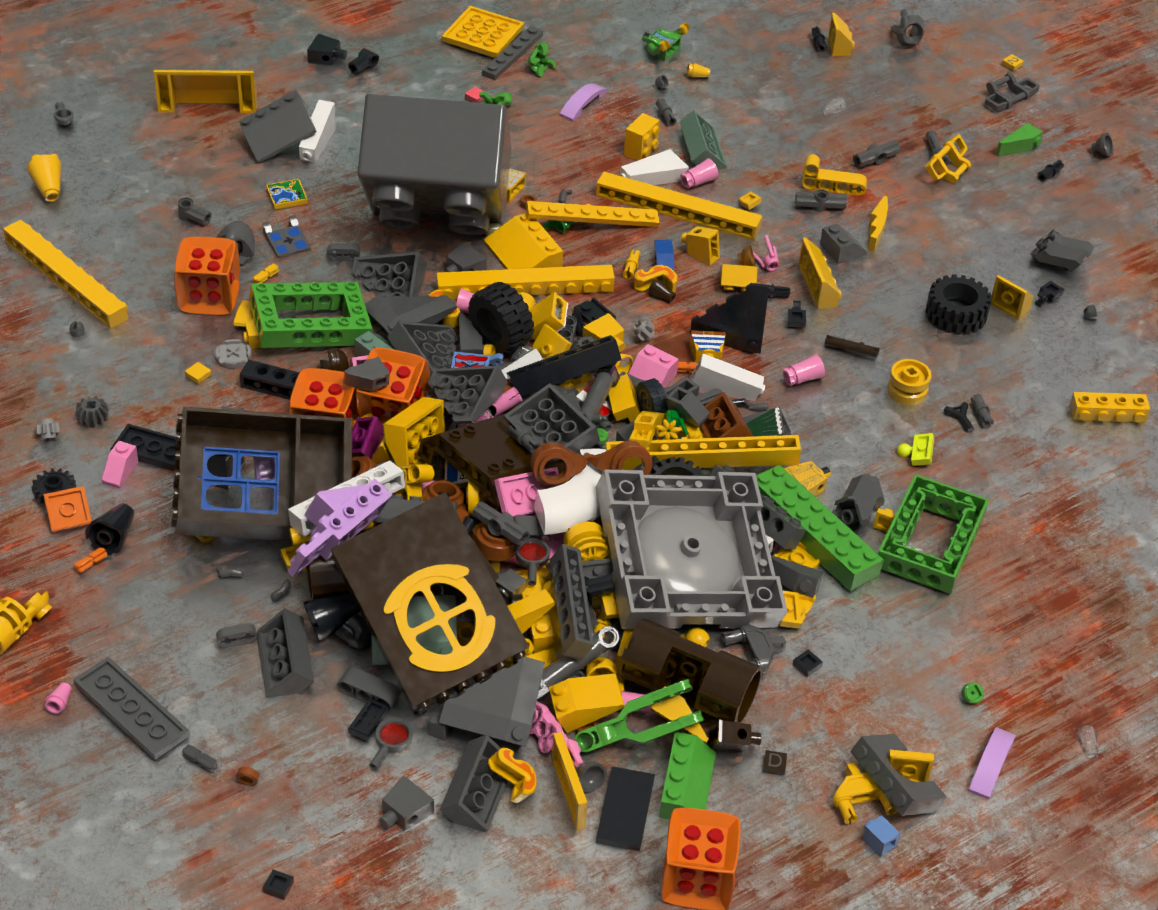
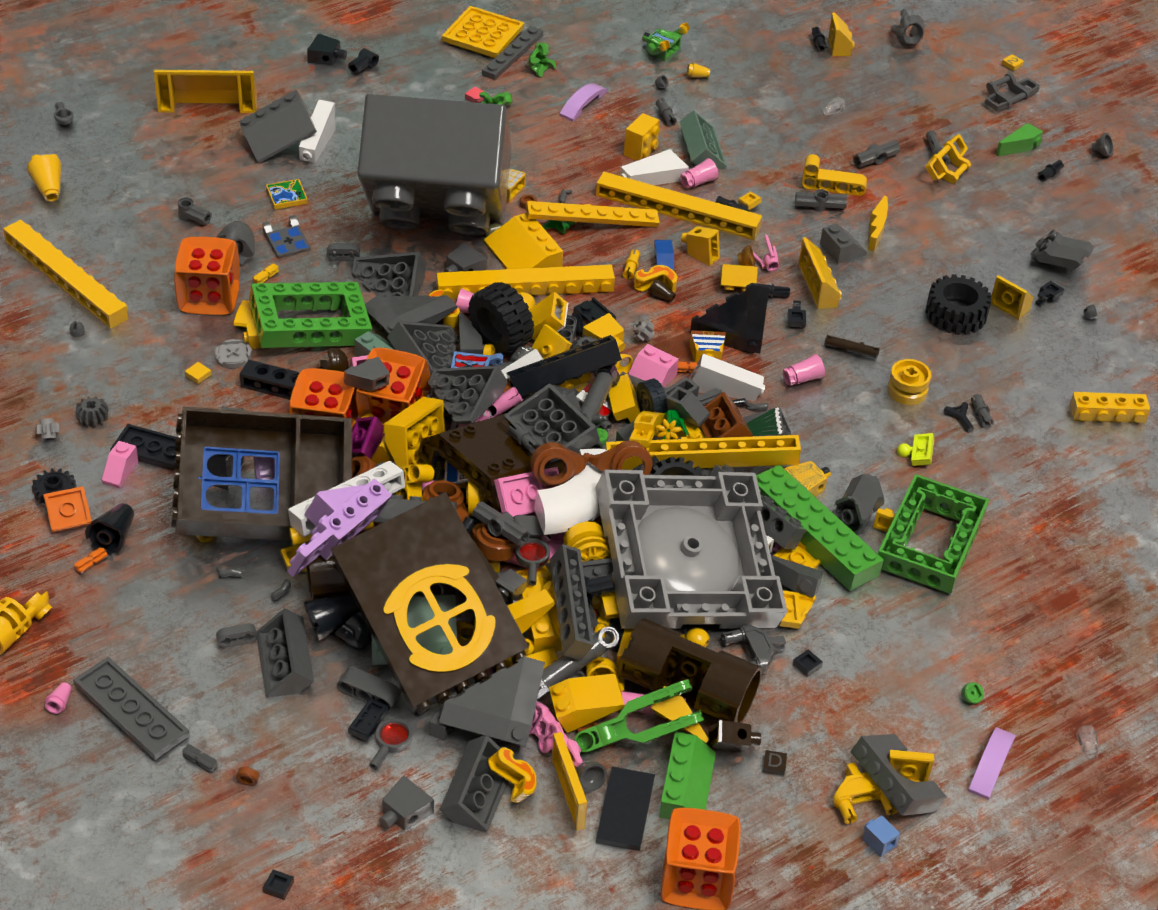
(732, 203): none -> black axle

